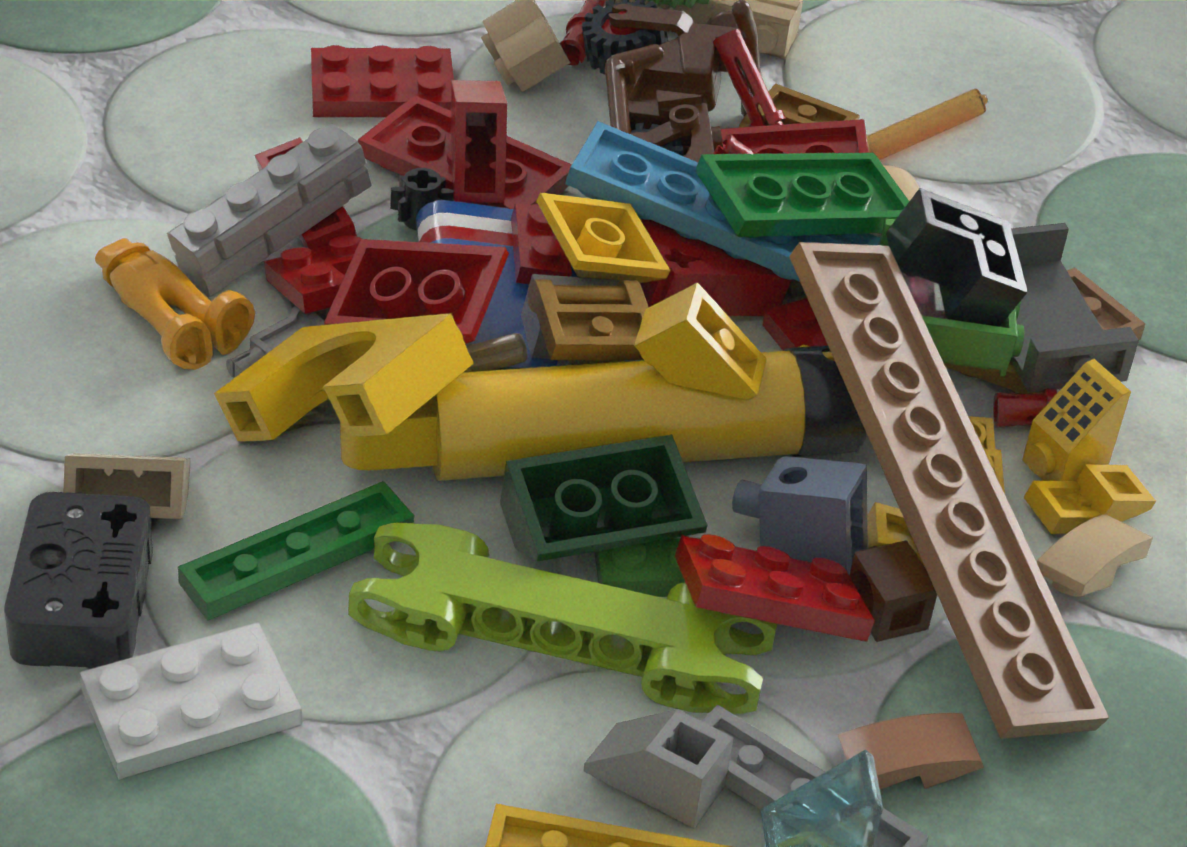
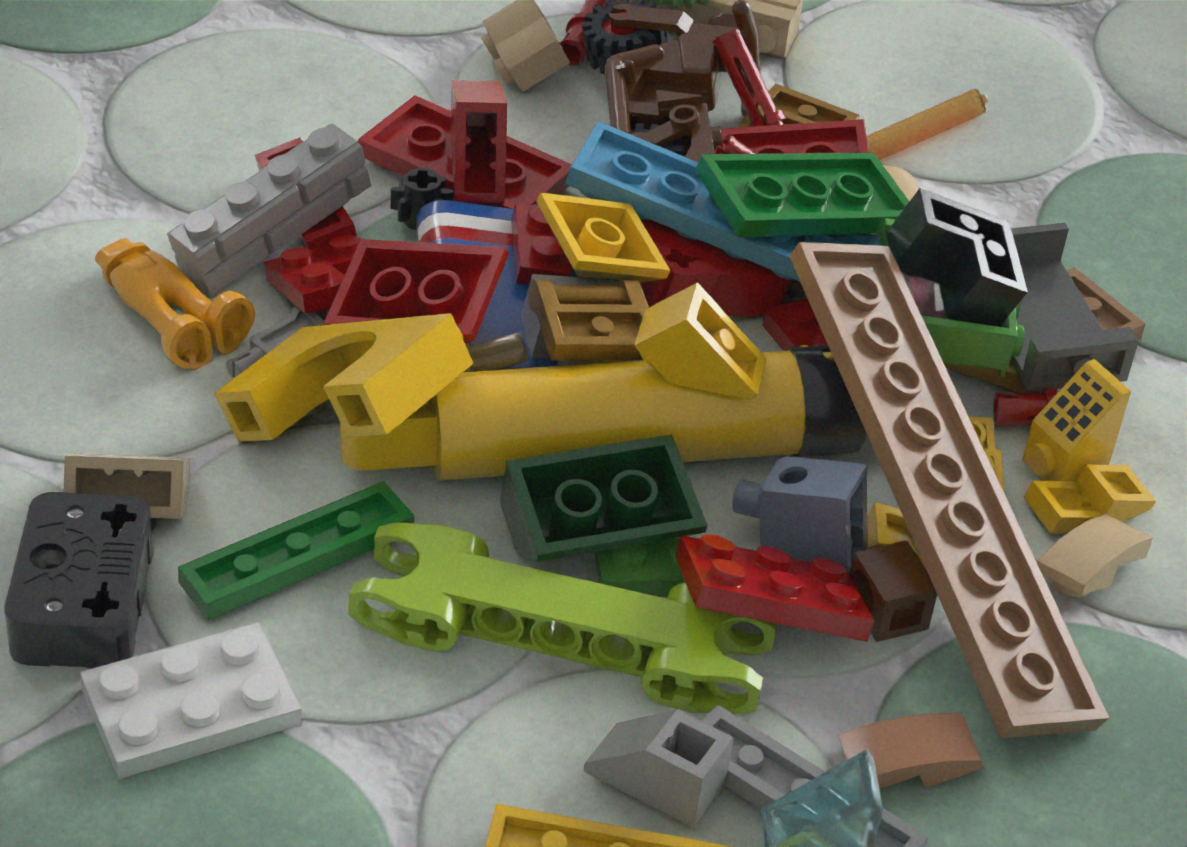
(377, 79): red plate -> none

